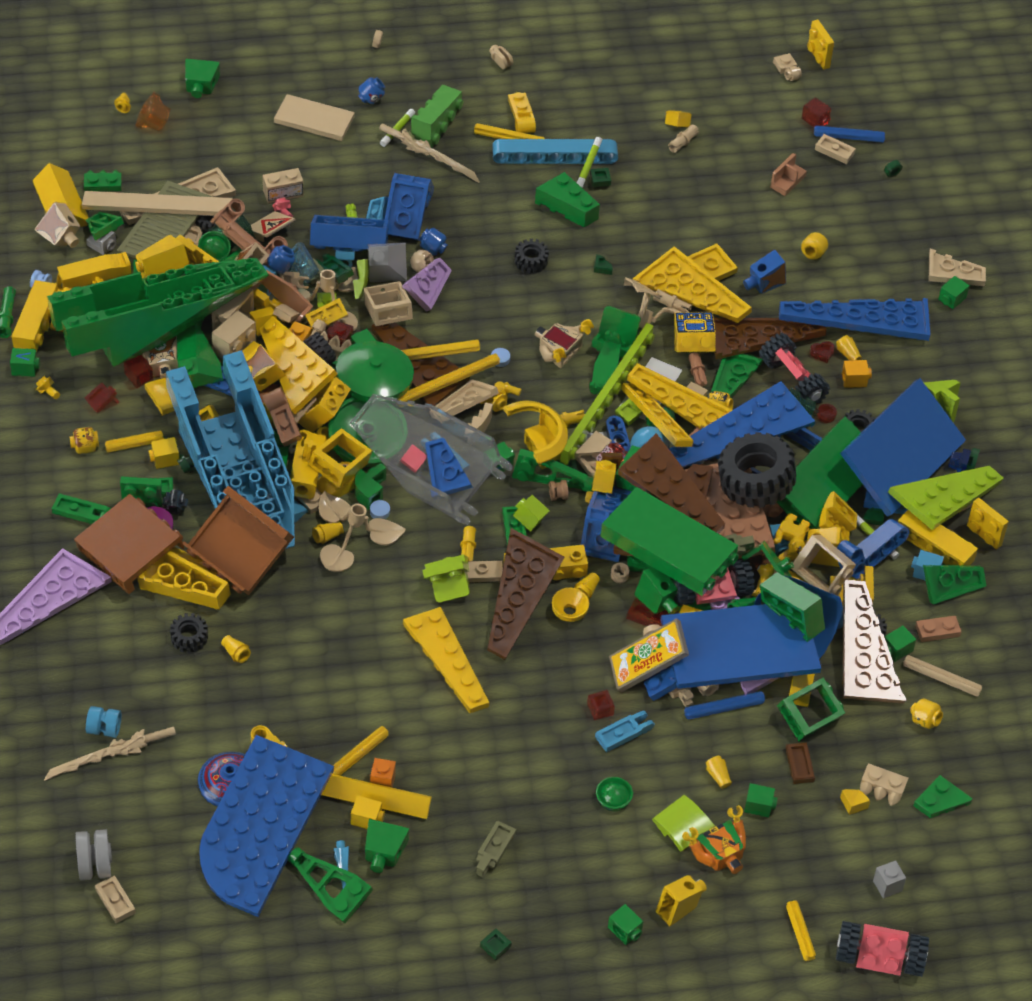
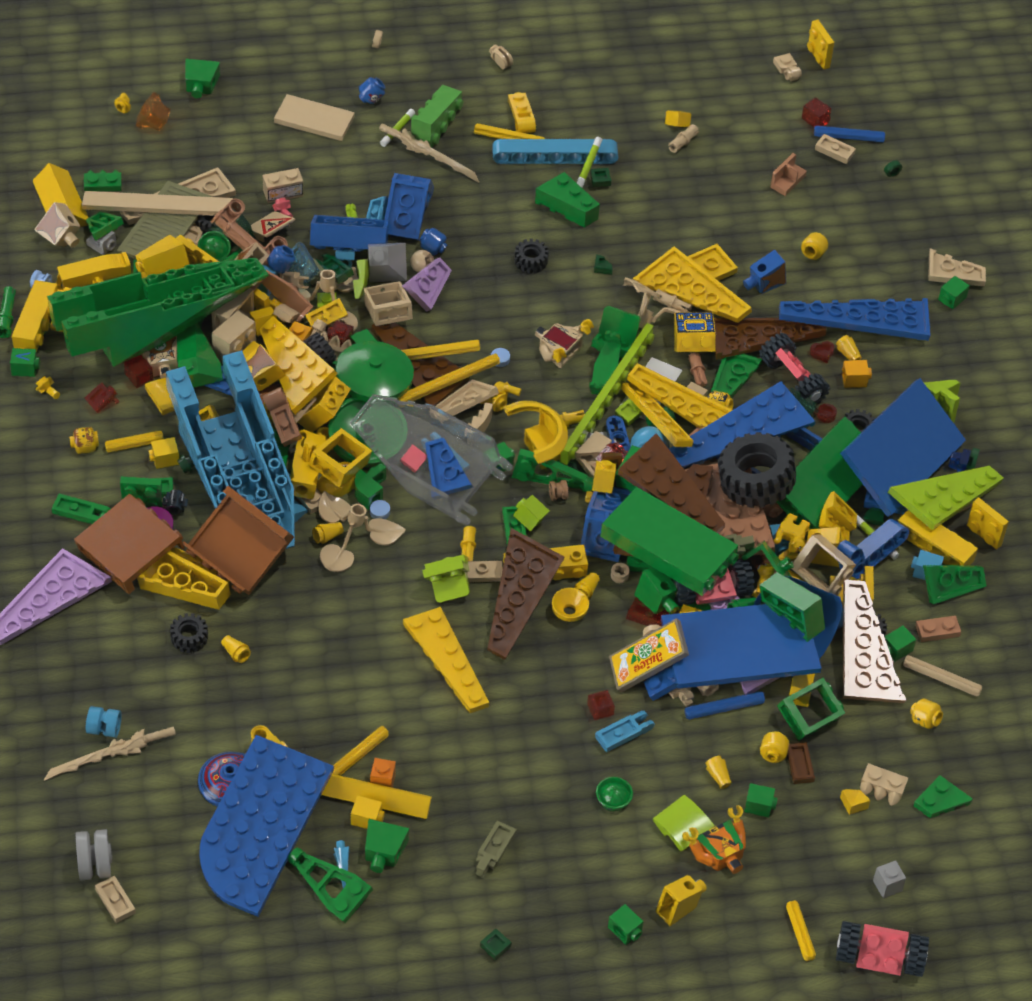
(774, 747): none -> yellow head

